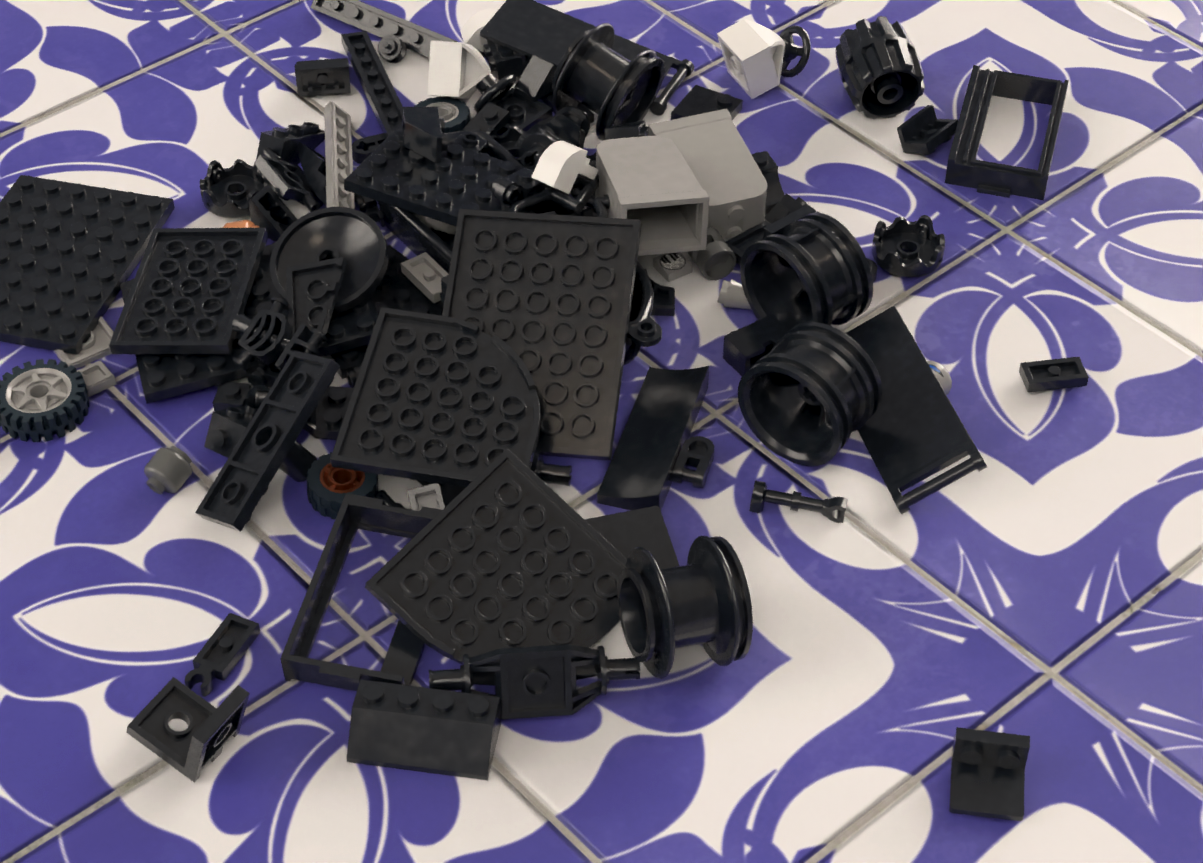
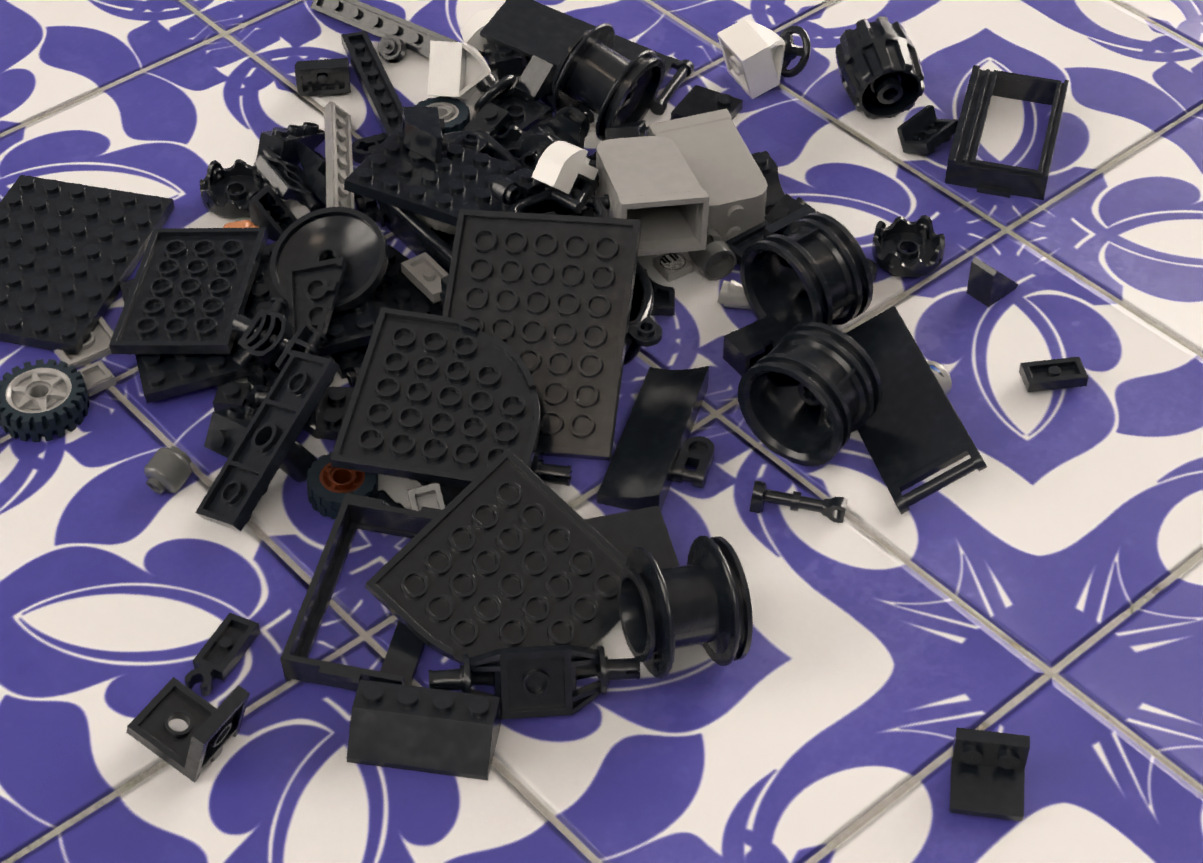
(987, 283): none -> black slope

